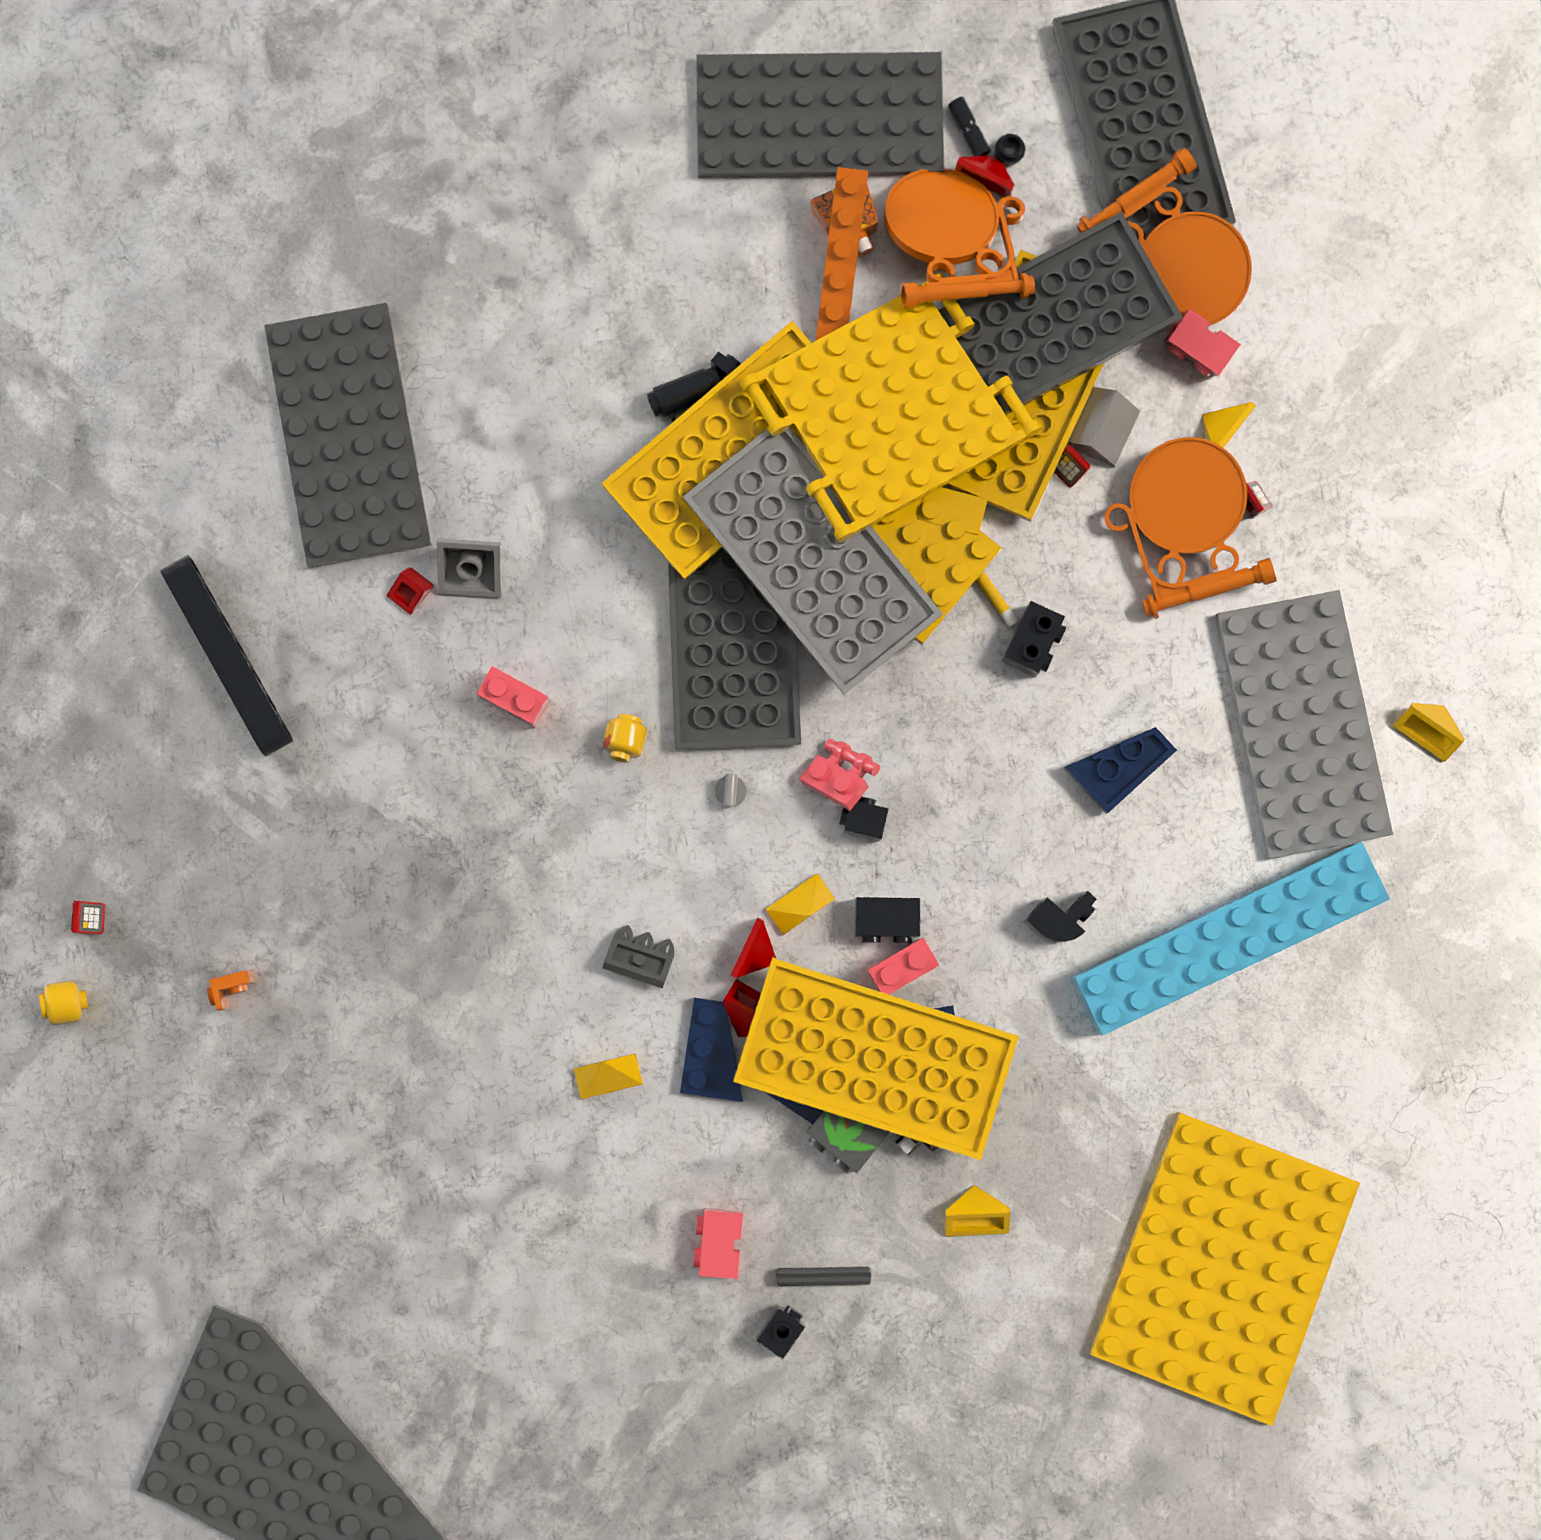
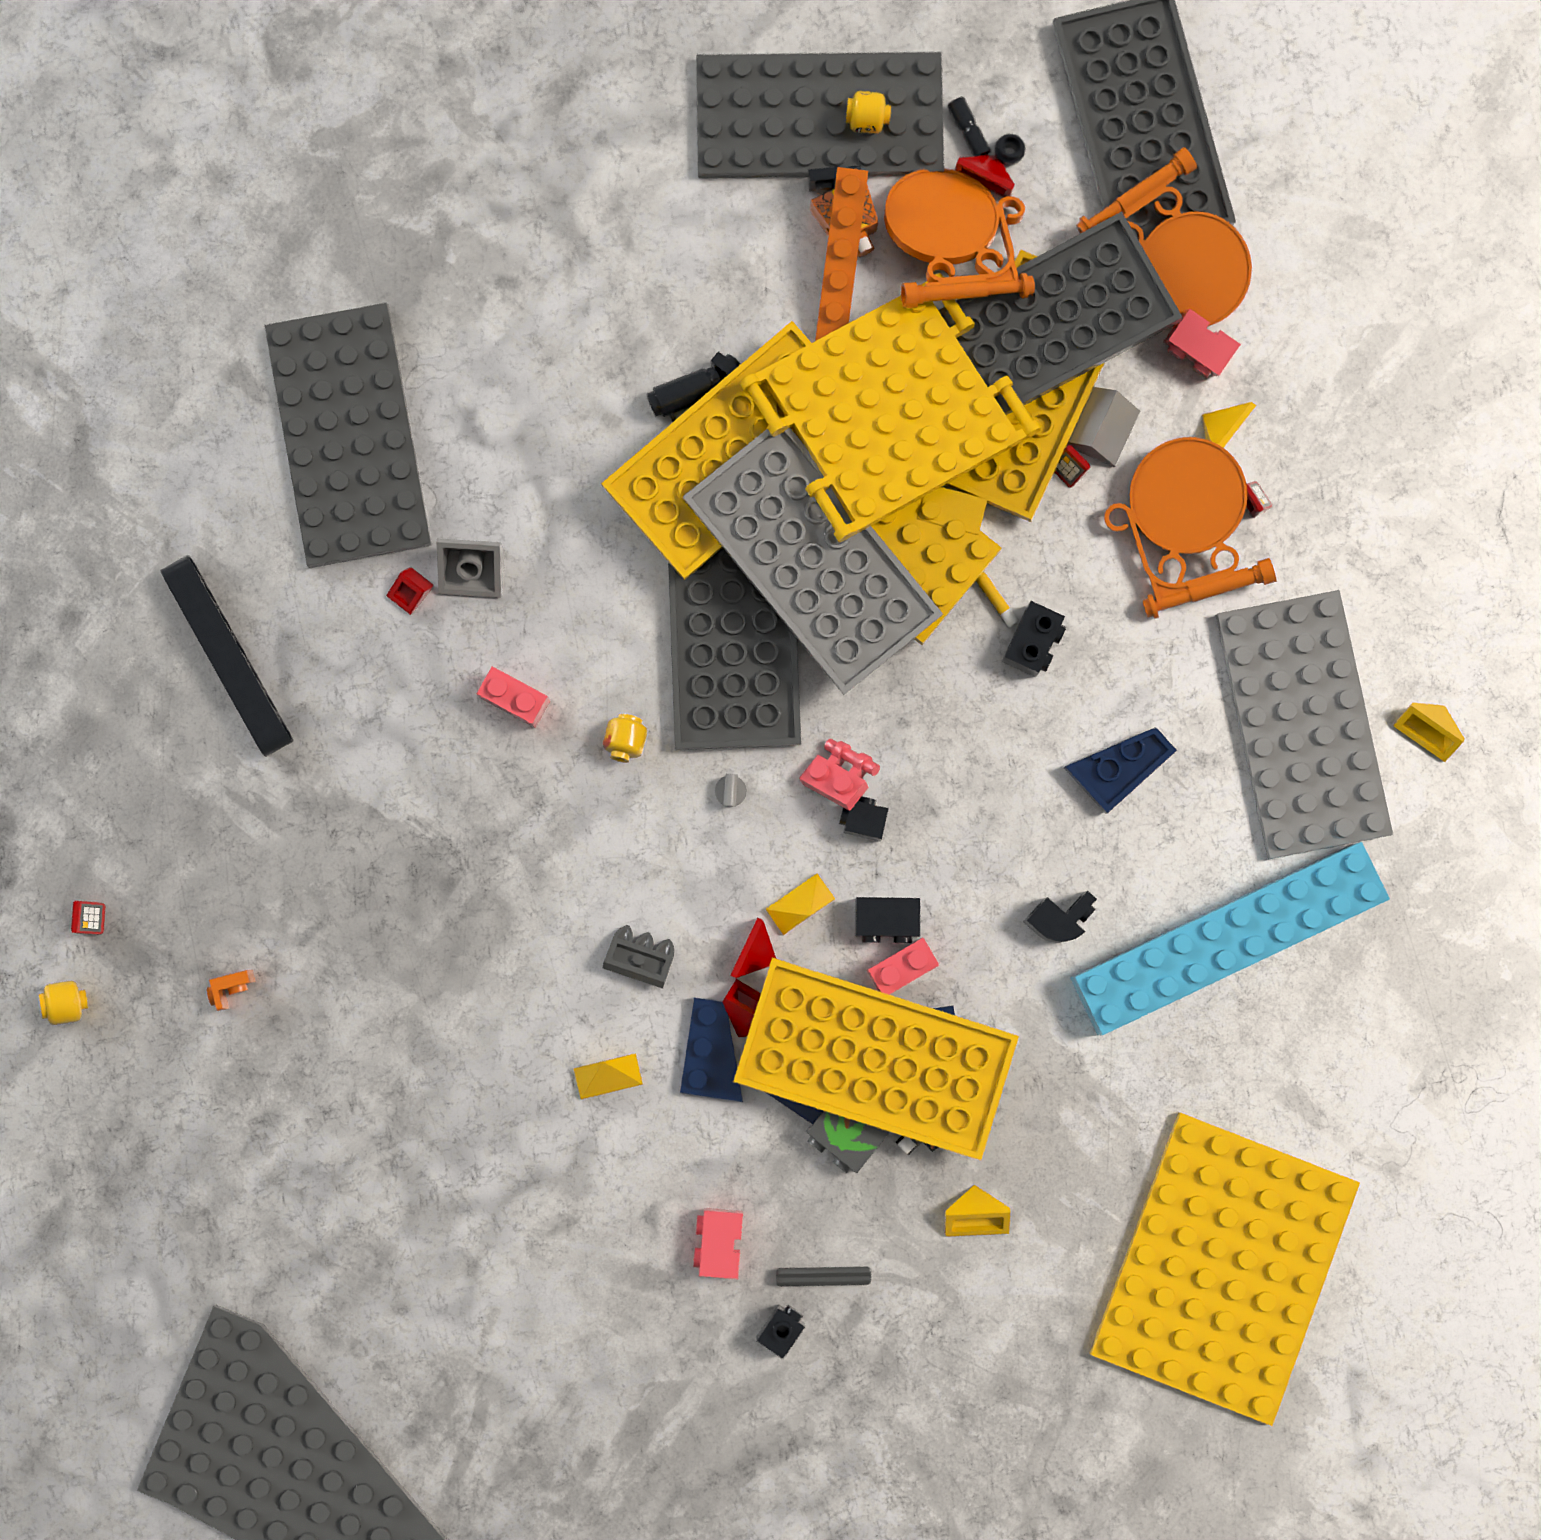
(824, 179): none -> black plate
(867, 112): none -> yellow head

